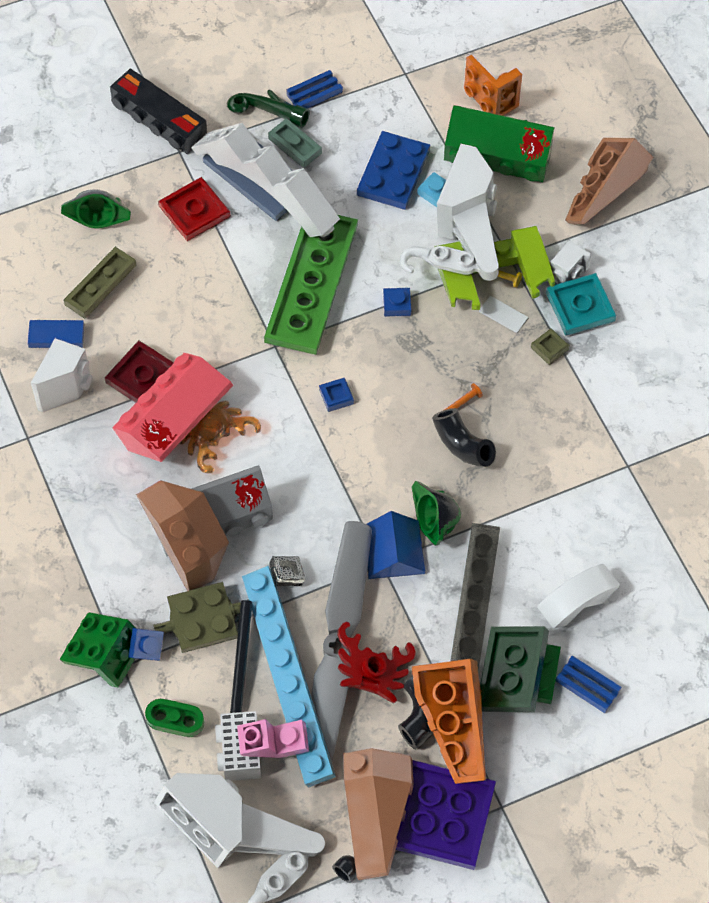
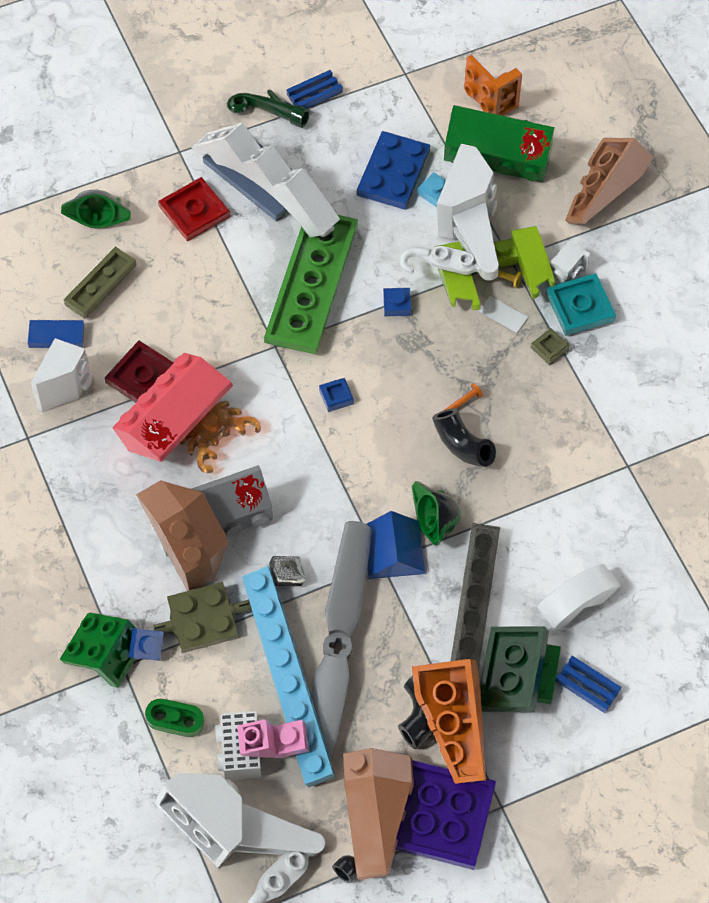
(158, 111): black brick -> none
(241, 656): black bar -> none
(295, 143): sand green plate -> none
(372, 670): red animal -> none

